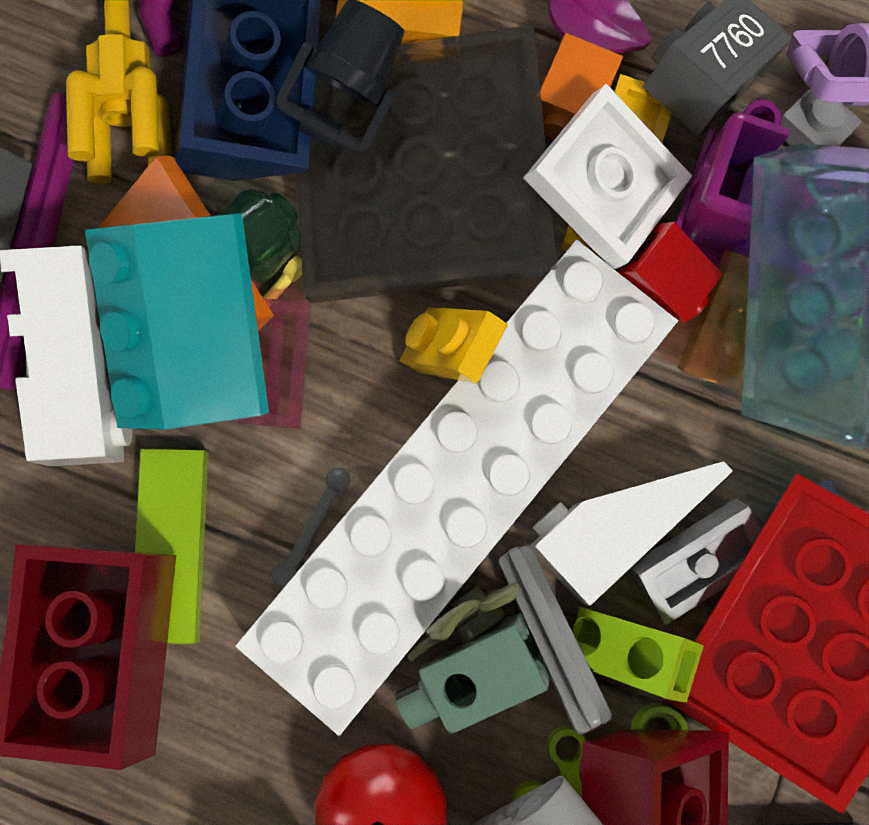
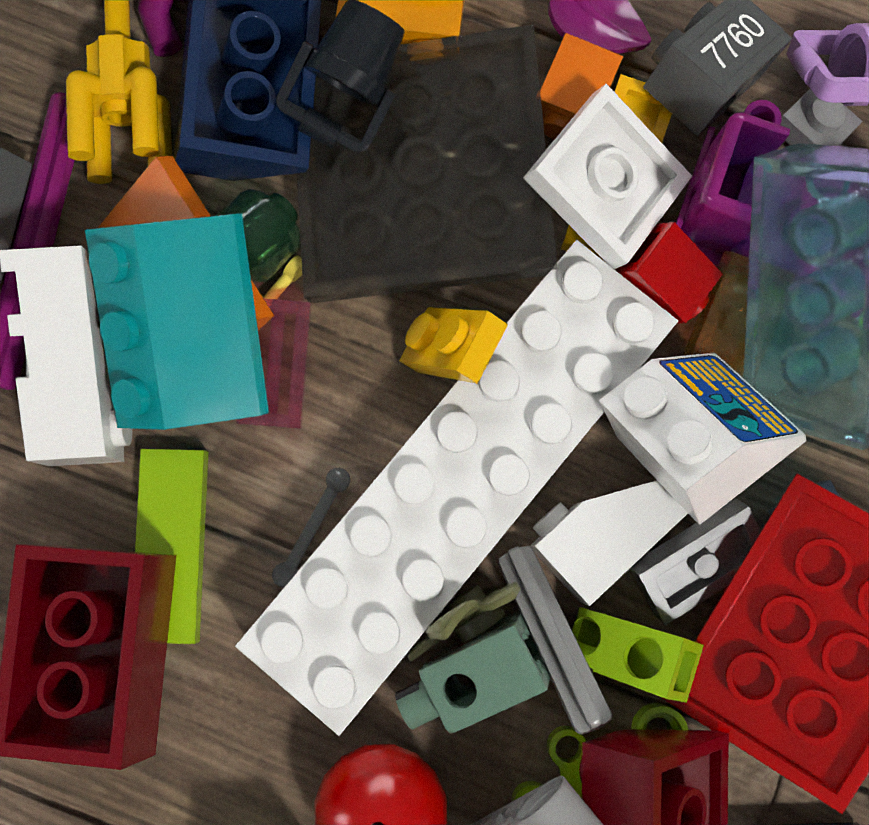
(699, 429): none -> white slope

